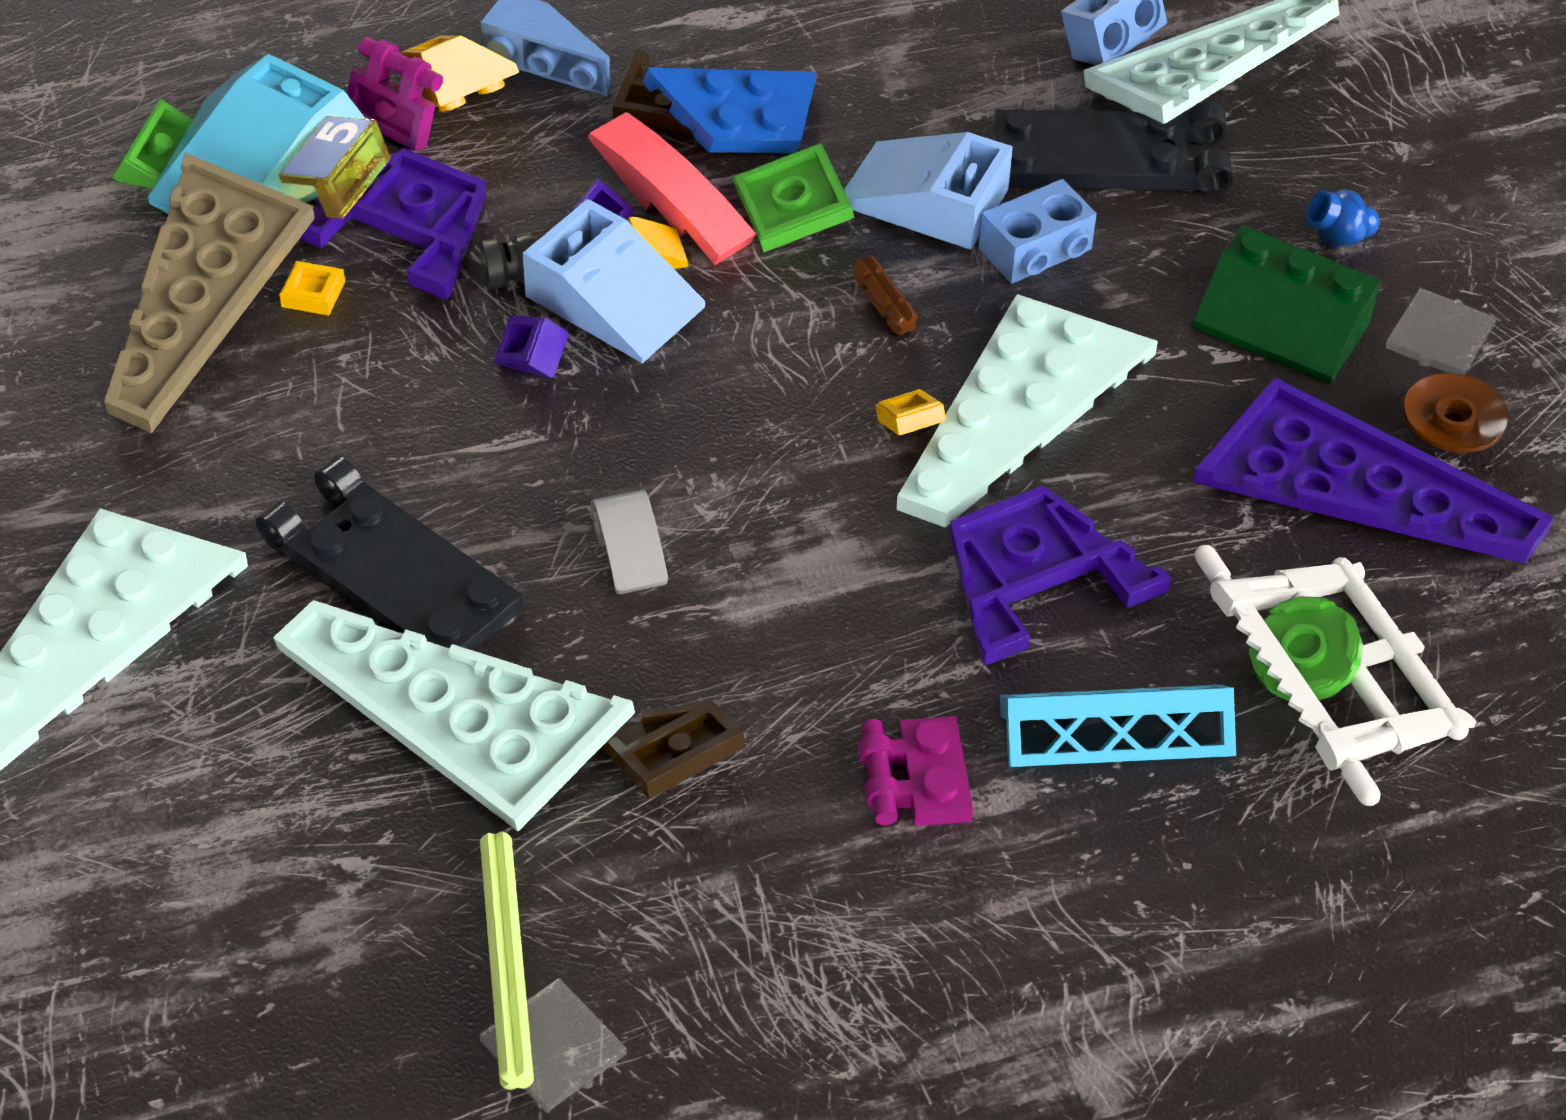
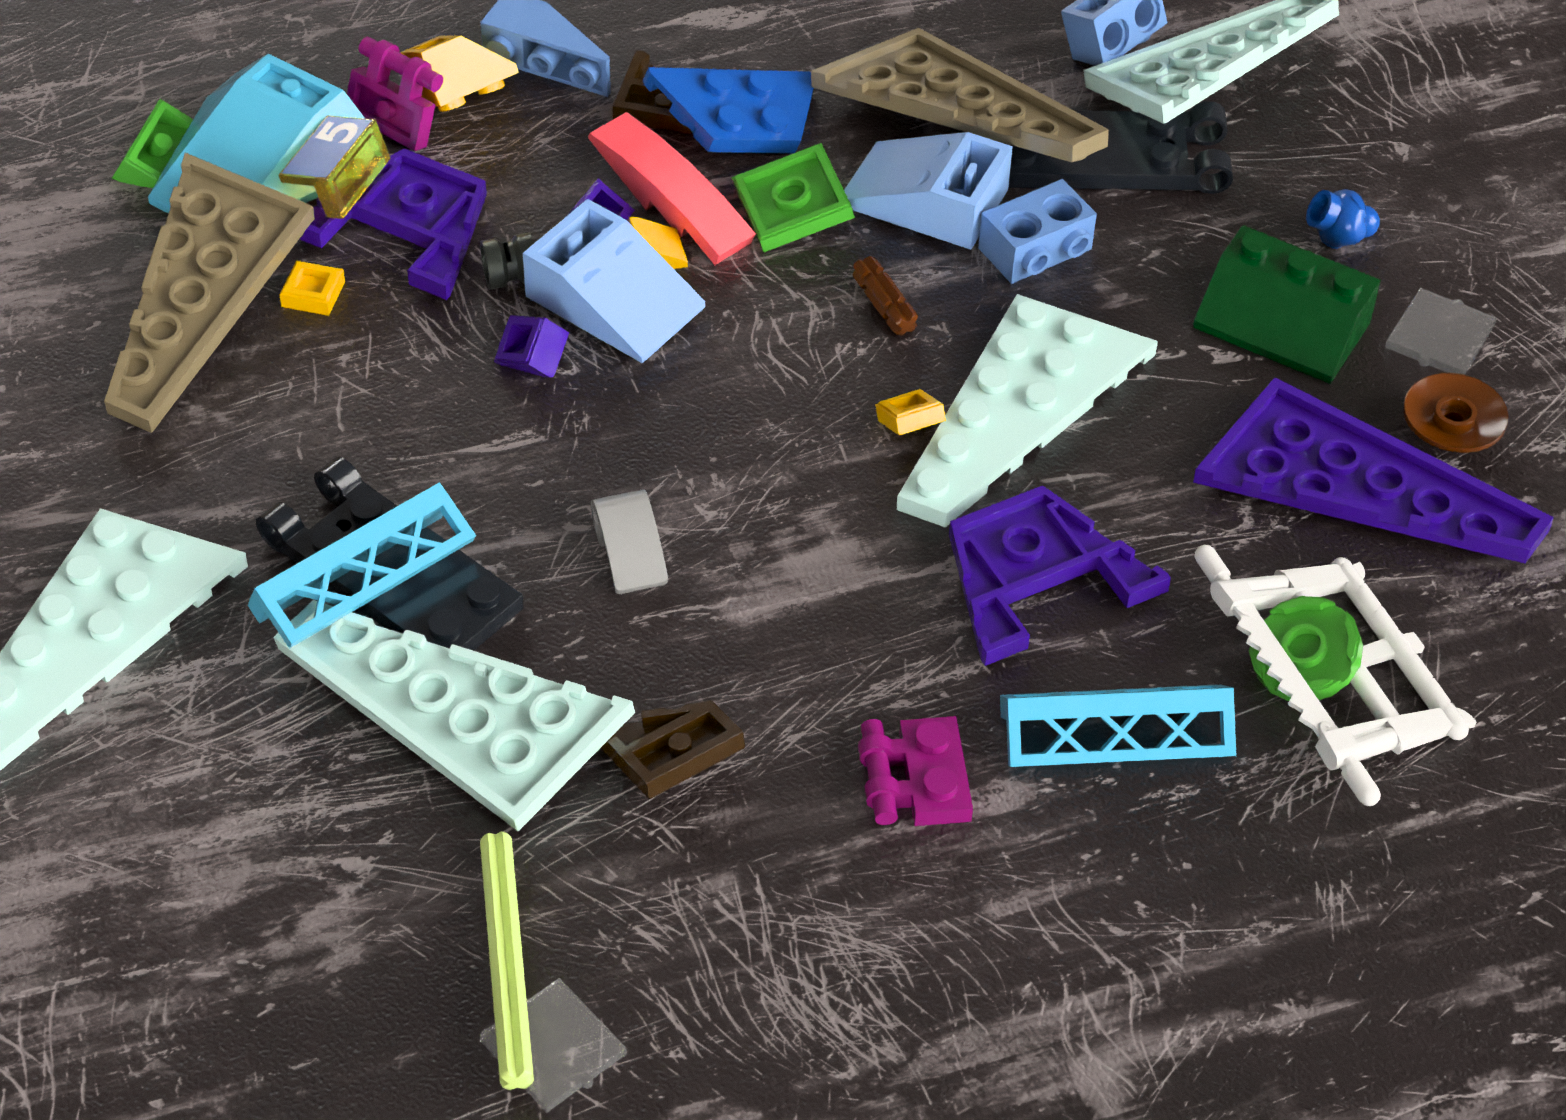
(357, 553): none -> medium azure fence
(951, 88): none -> dark tan wing

